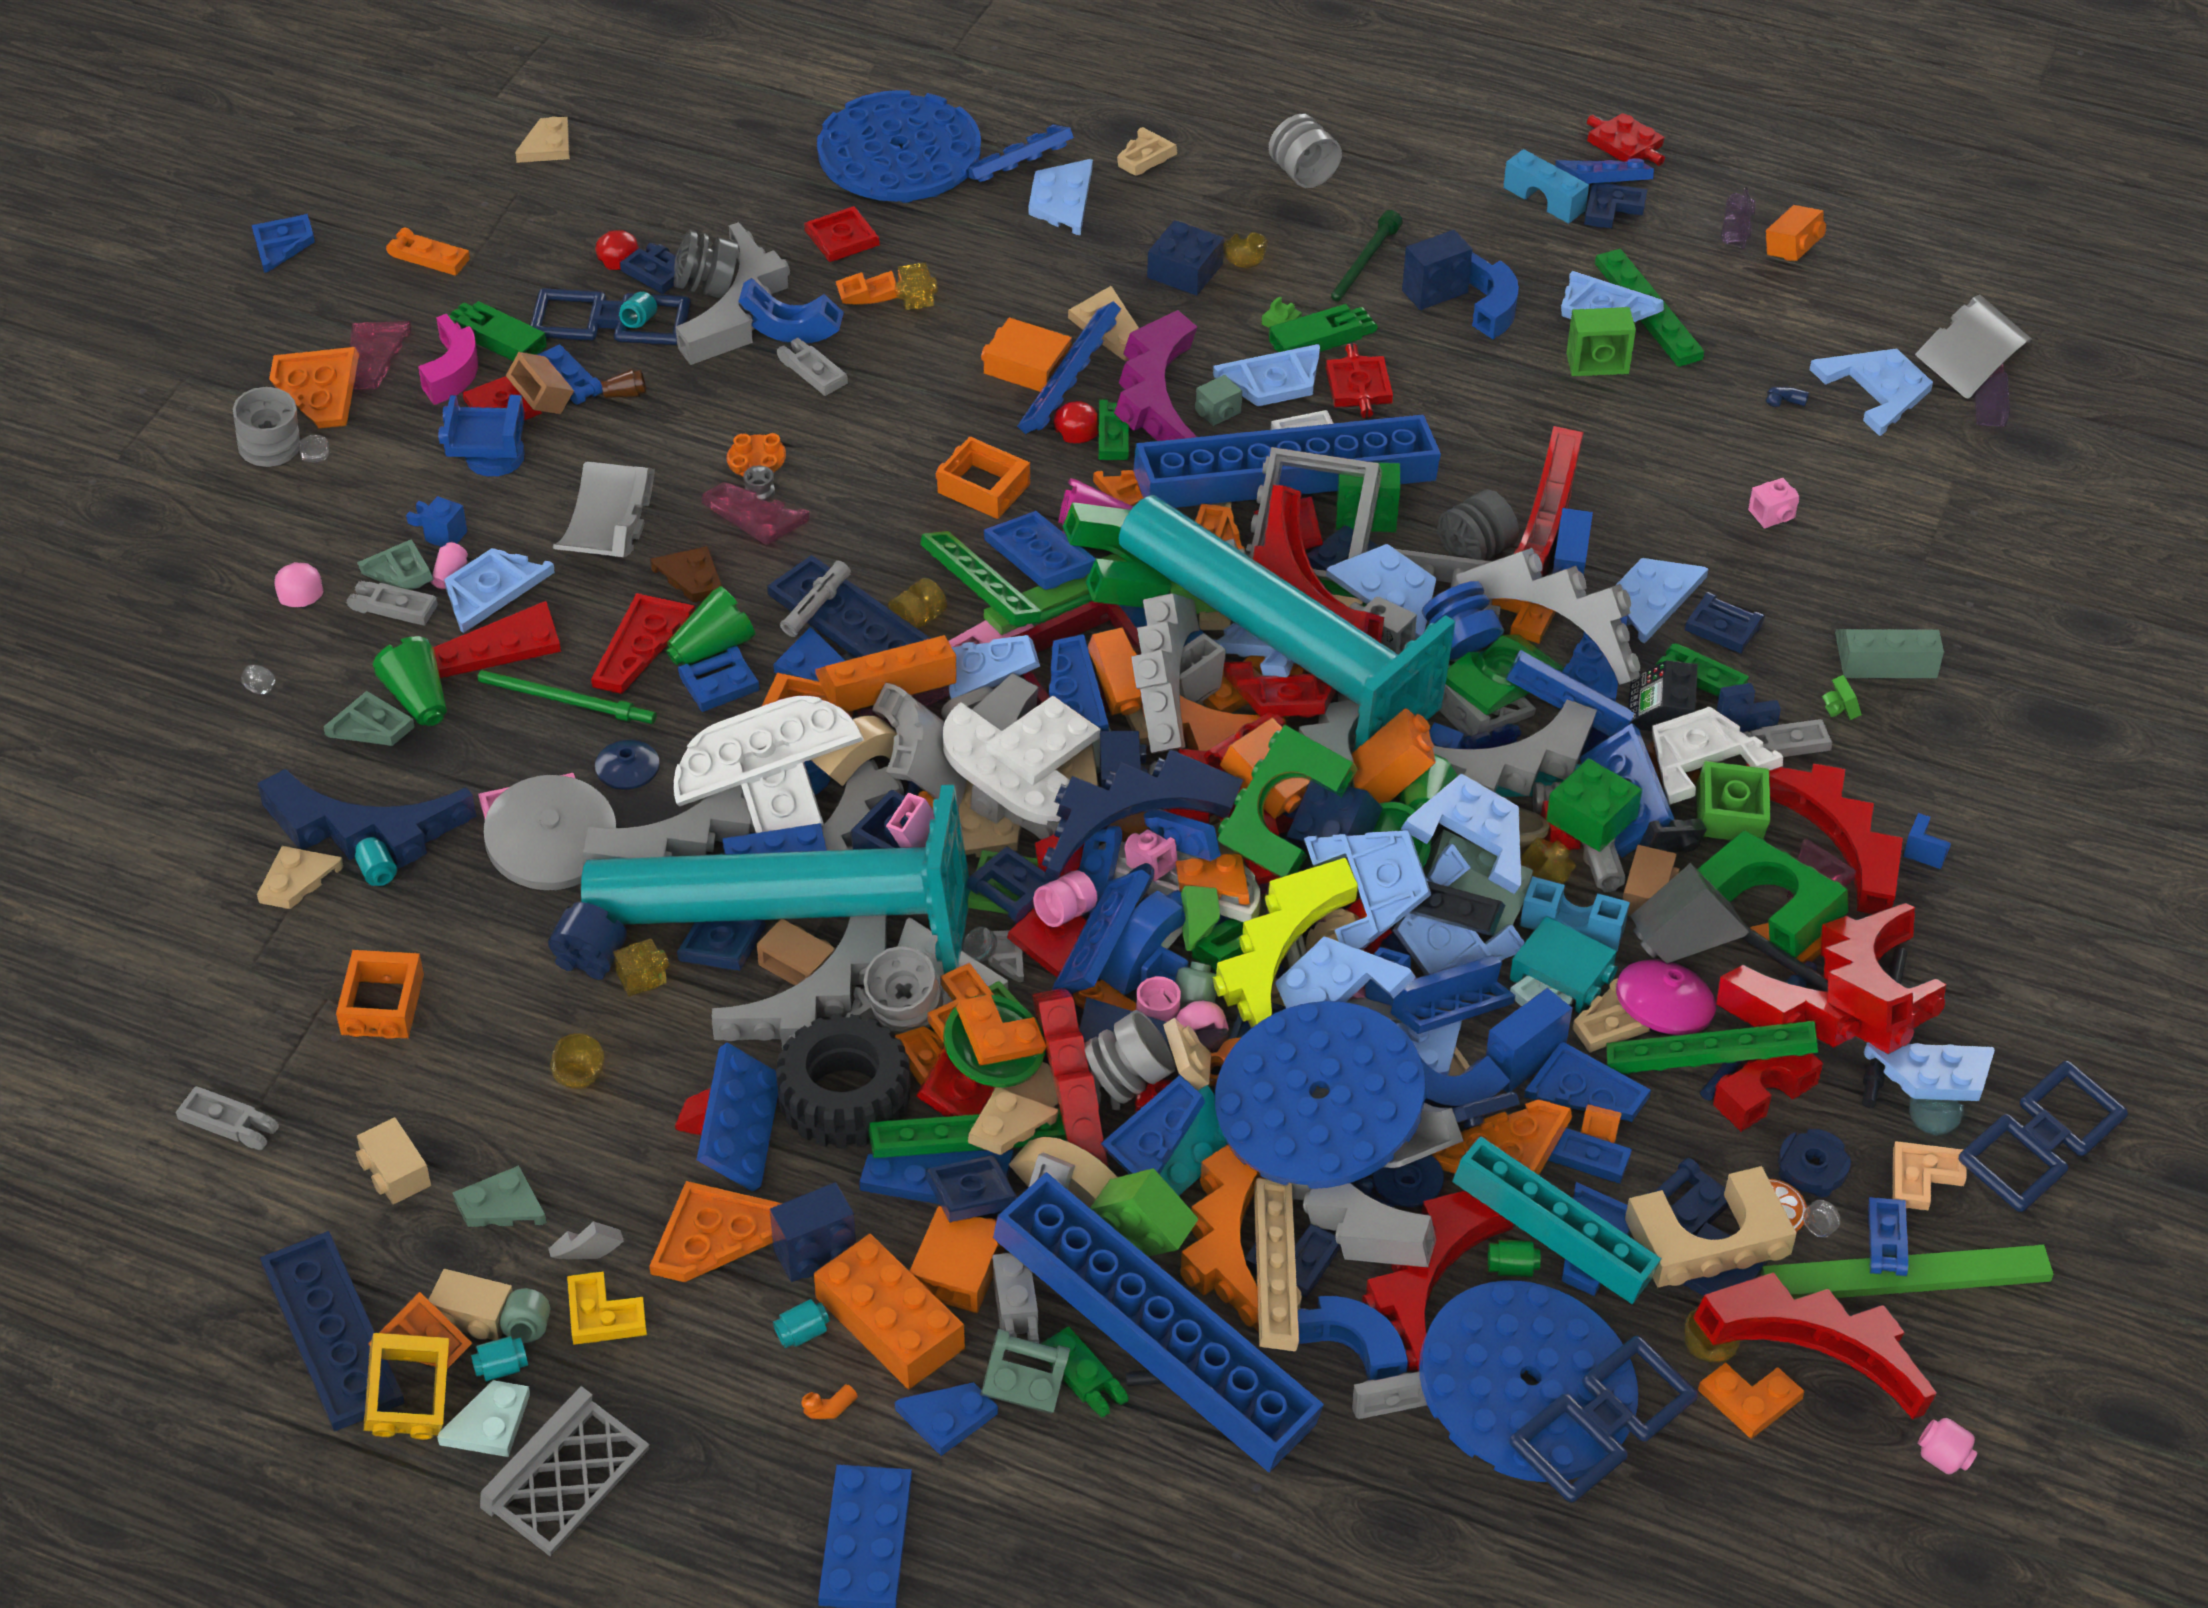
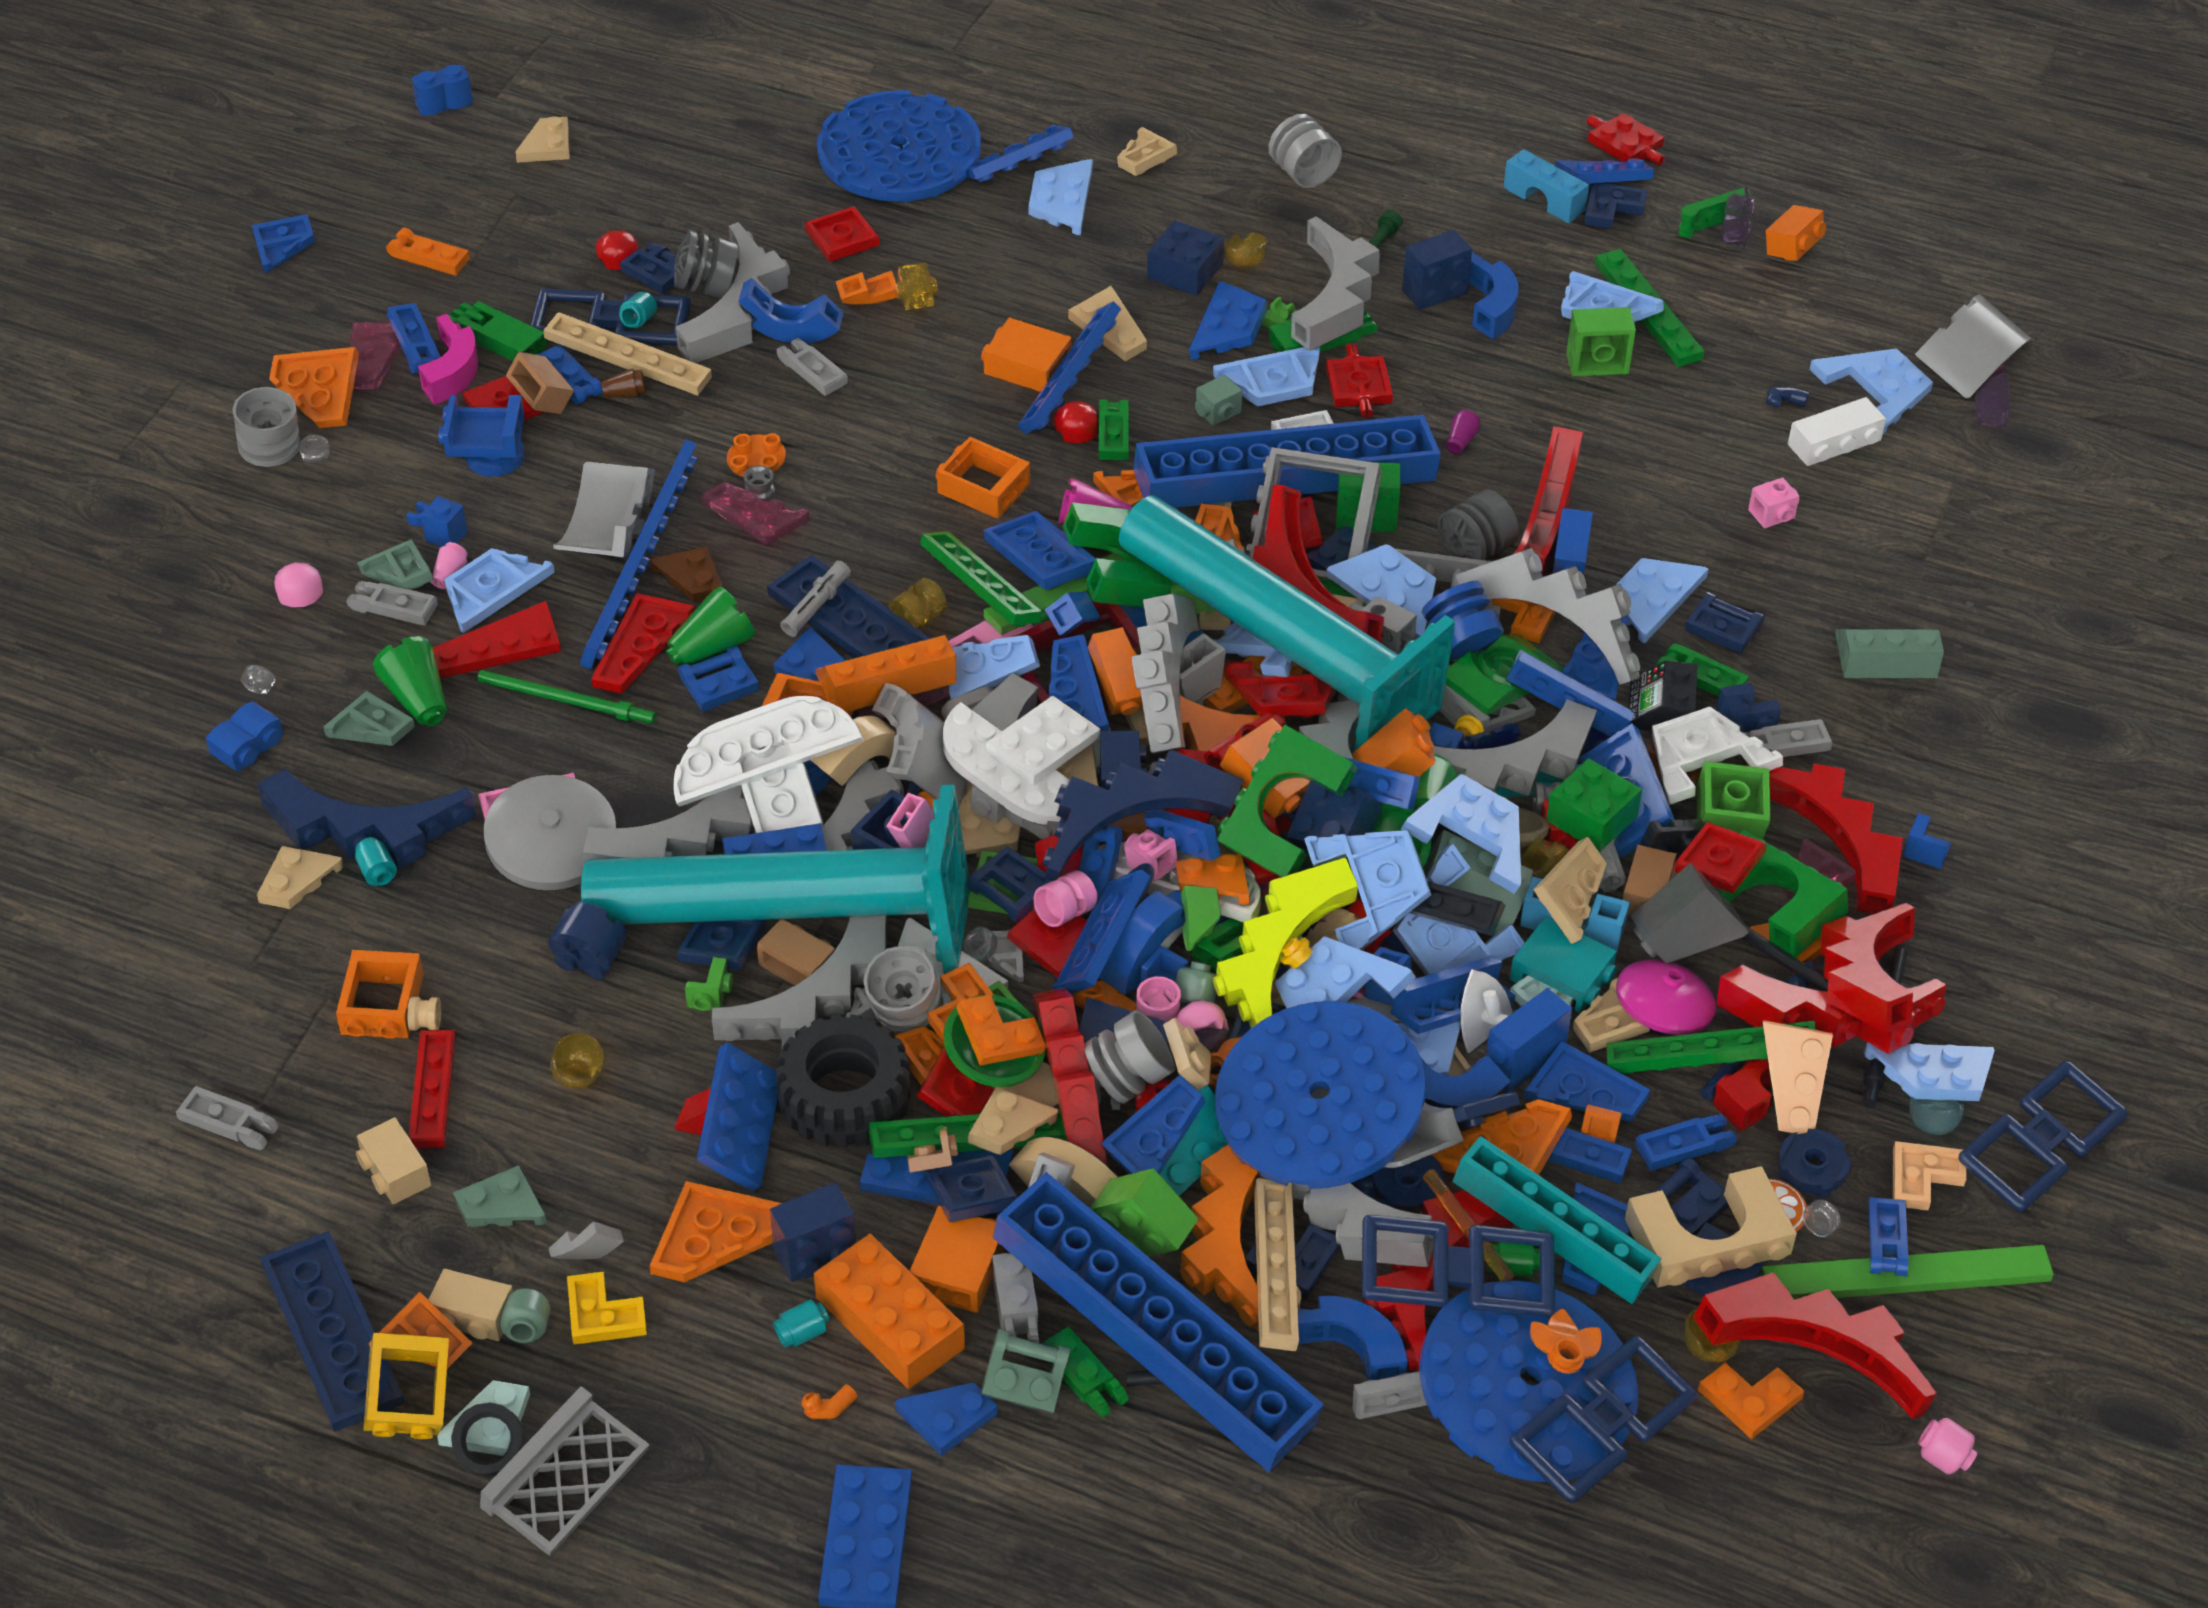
(244, 736): none -> blue brick
(412, 335): none -> blue plate
(424, 1013): none -> tan wheel
(432, 1088): none -> red tile
(442, 89): none -> blue brick
(464, 1423): none -> black tyre
(499, 1358): teal brick -> none
(627, 353): none -> tan plate
(627, 764): dark blue dish -> none
(637, 561): none -> blue plate
(641, 967): clear yellow brick -> none
(710, 994): none -> bright green bracket
(928, 1157): none -> medium nougat bracket
(1071, 612): none -> blue panel
(1143, 377): magenta arch -> none
(1229, 320): none -> blue wing
(1296, 952): none -> yellow plate
(1342, 301): none -> light grey arch
(1386, 784): none -> blue plate
(1458, 1266): none -> dark blue bar
(1462, 431): none -> magenta cone
(1465, 1223): none -> clear orange bar
(1469, 725): none -> yellow plate
(1482, 1008): none -> white shield
(1564, 1338): none -> orange plate
(1570, 886): none -> tan wing
(1684, 1141): none -> blue hinge
(1704, 213): none -> green plate
(1722, 856): none -> red plate
(1797, 1073): none -> light nougat wing
(1836, 431): none -> white brick
(1842, 699): bright green tile -> none

